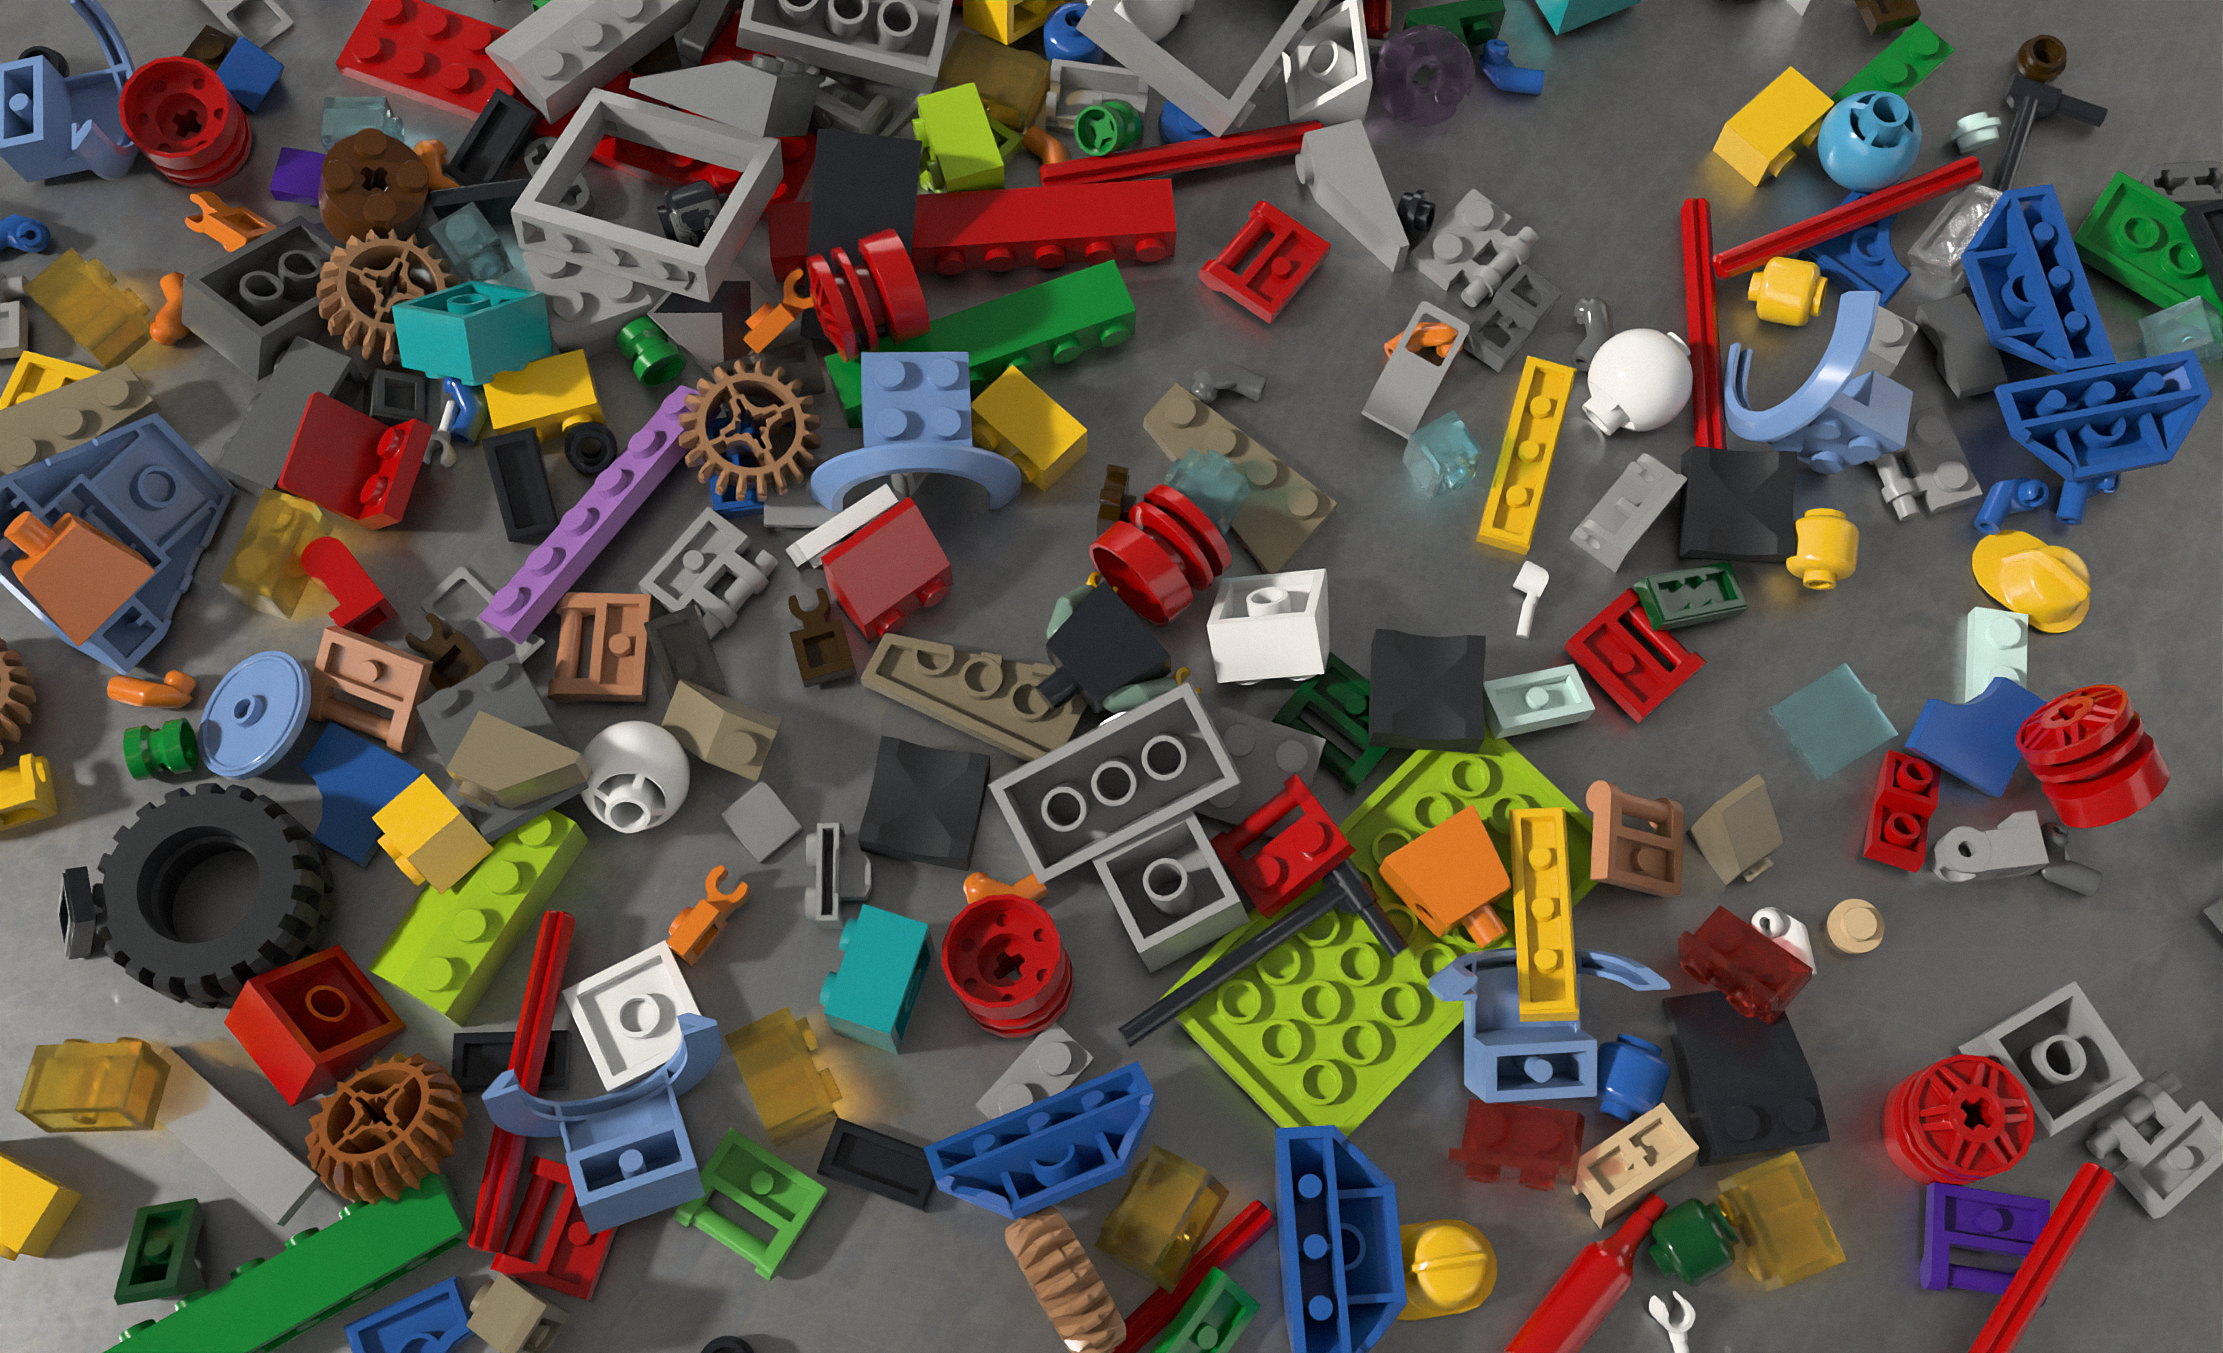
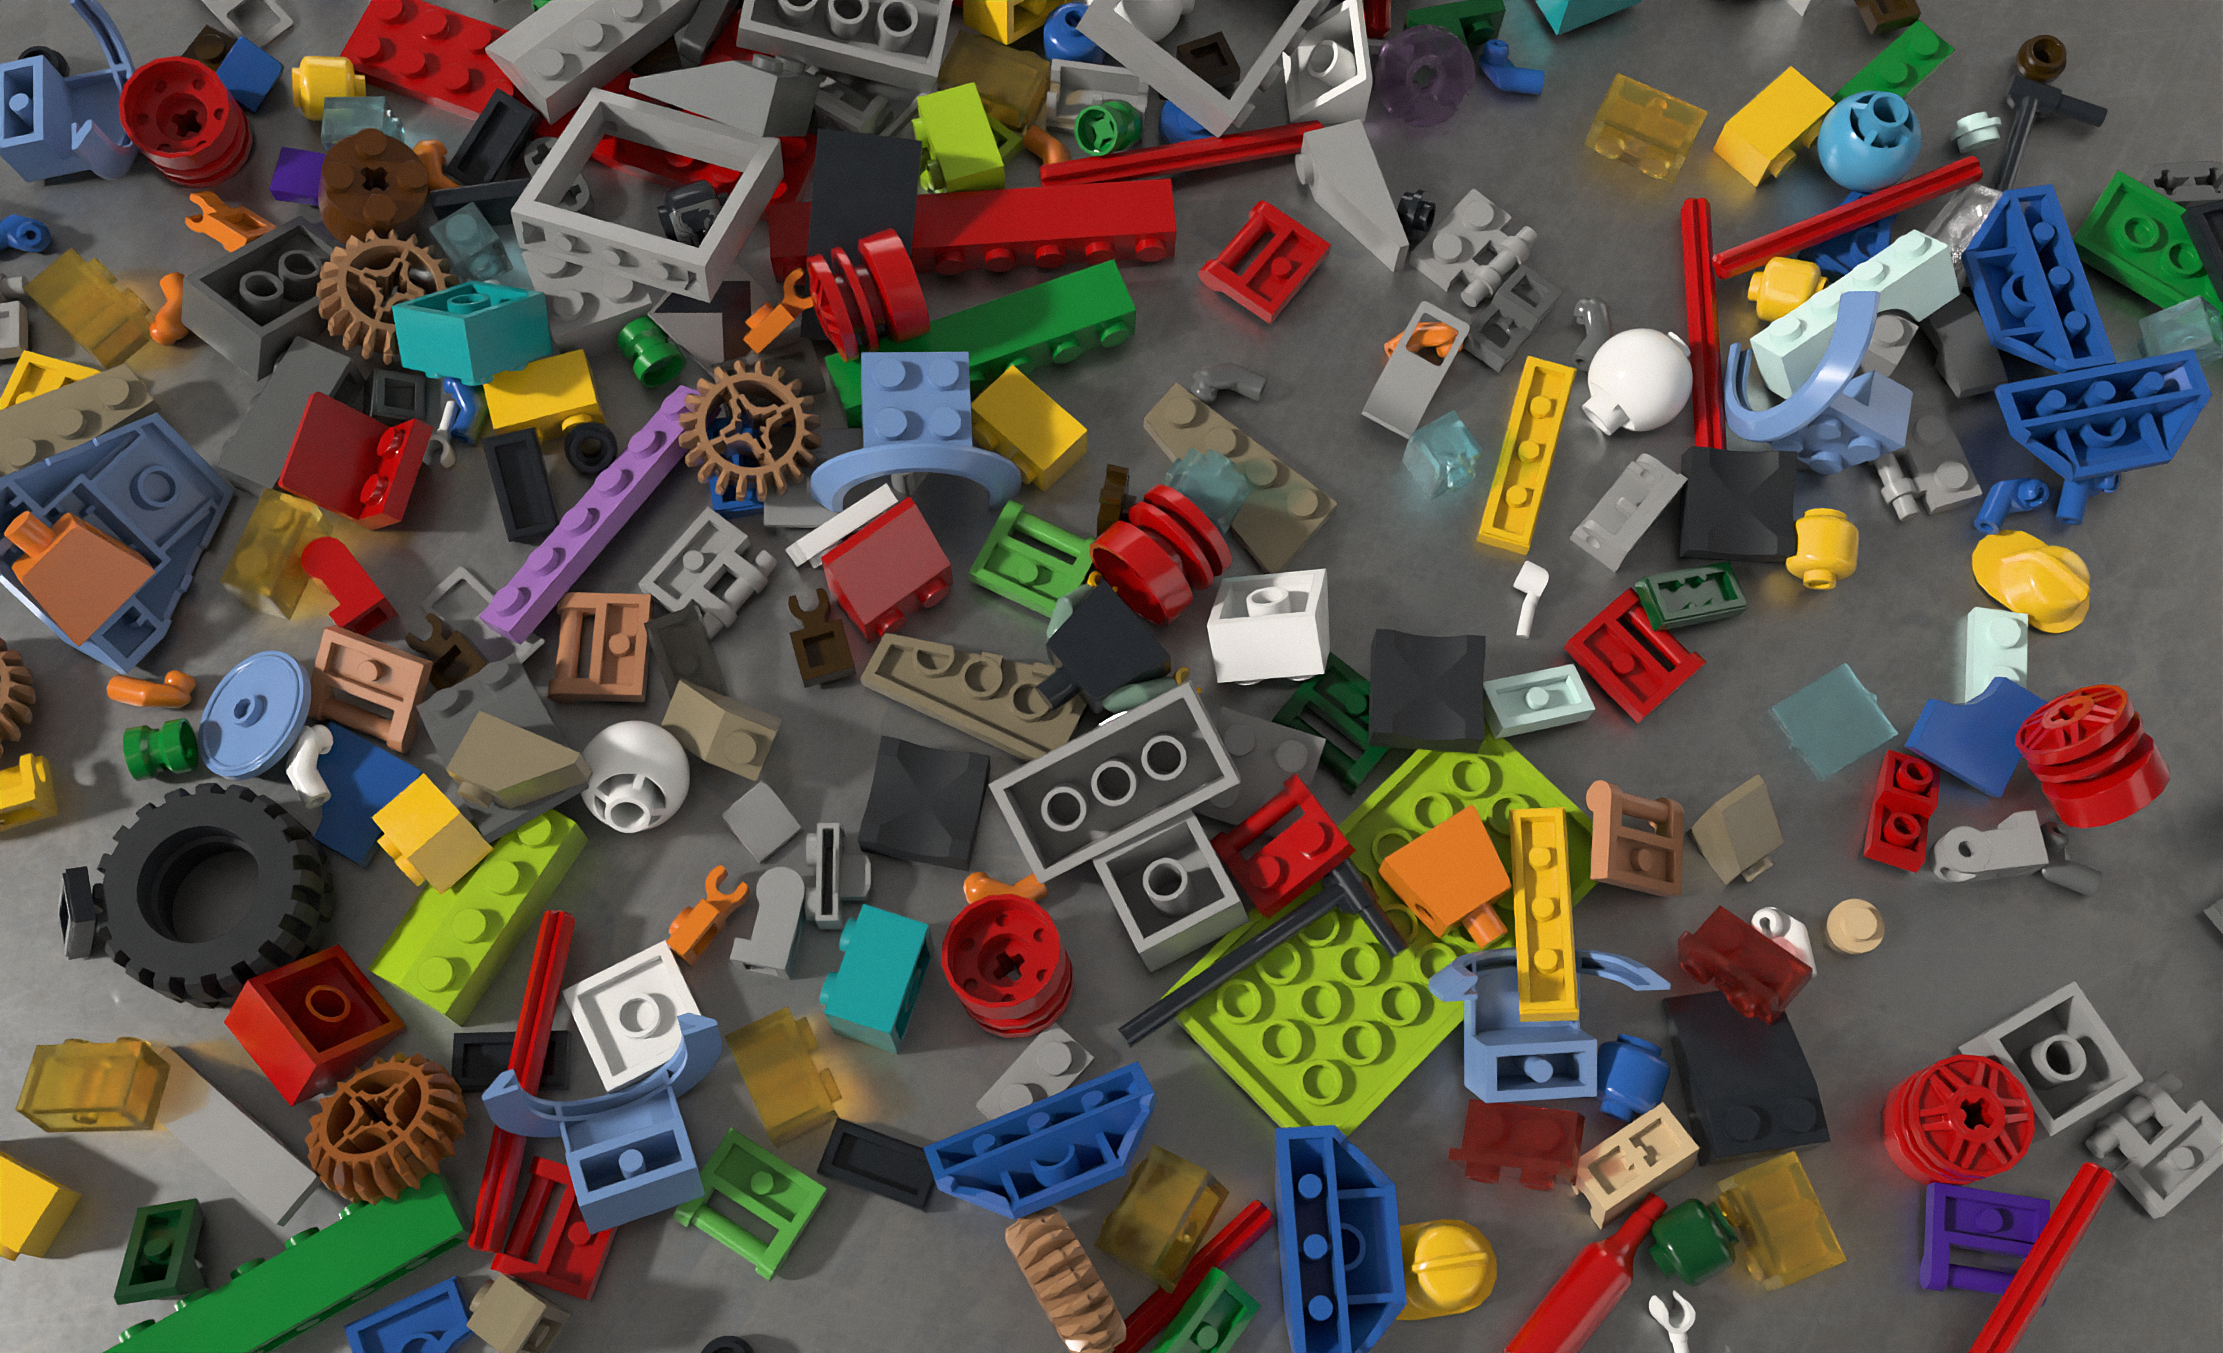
(302, 765): none -> white arm
(323, 78): none -> yellow head
(776, 928): none -> light grey leg
(1028, 573): none -> bright green plate
(1210, 60): none -> dark brown plate
(1645, 128): none -> clear yellow brick
(1912, 278): none -> light aqua arch

